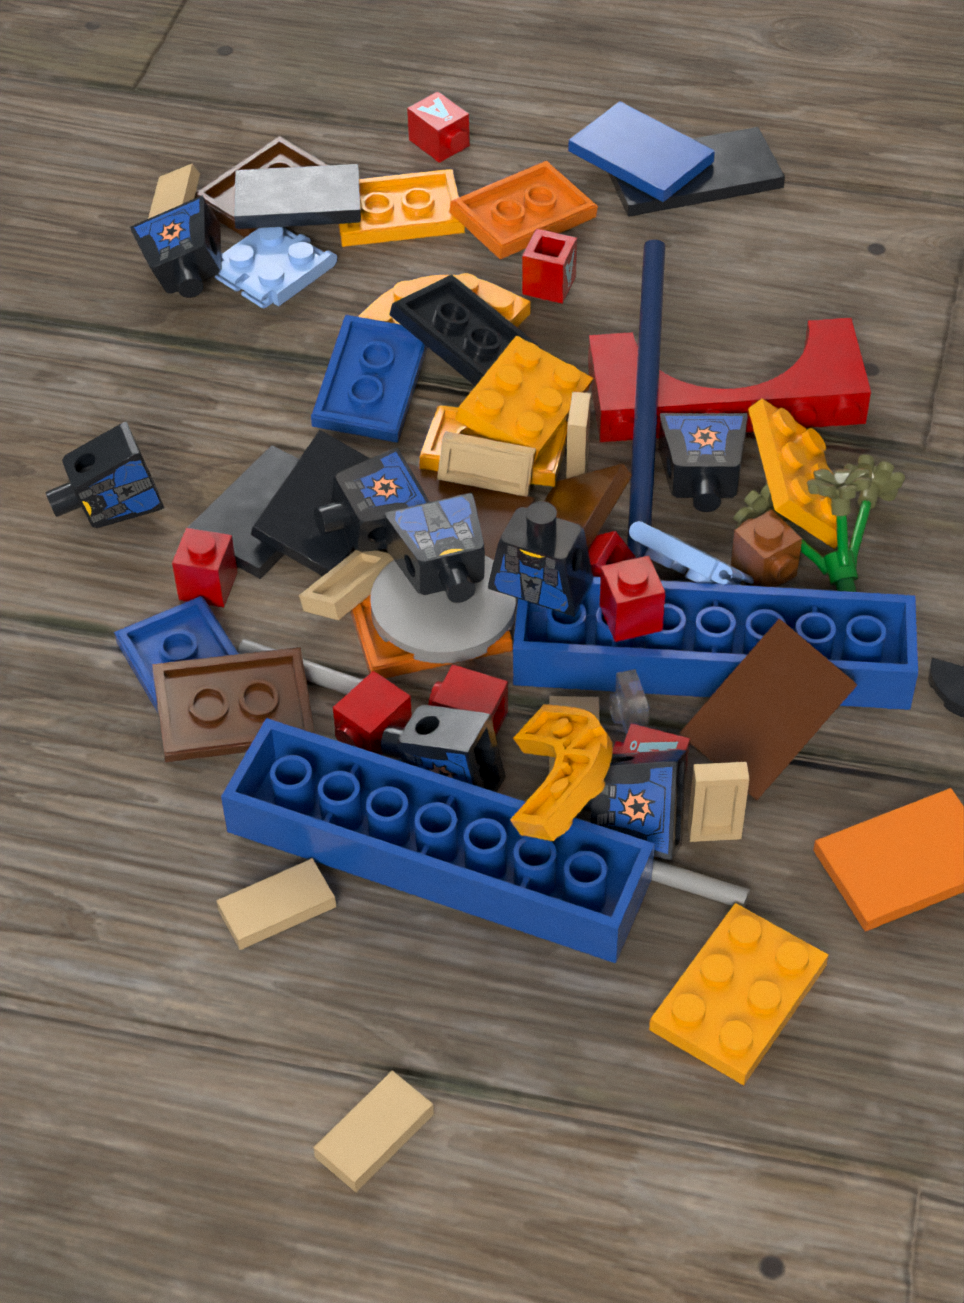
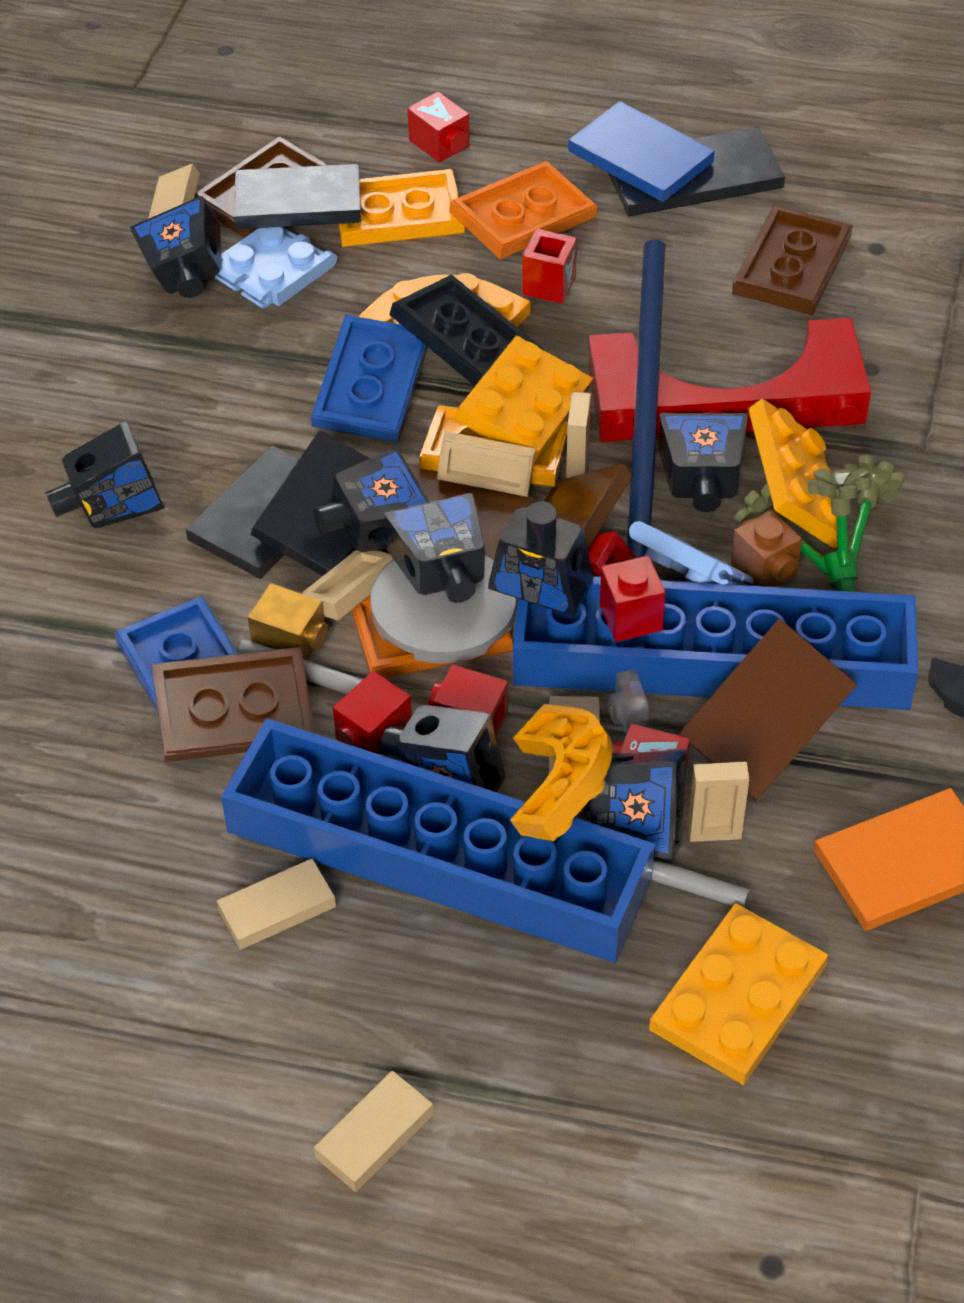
(205, 566): red brick -> none
(288, 621): none -> brick
(792, 259): none -> reddish brown tile

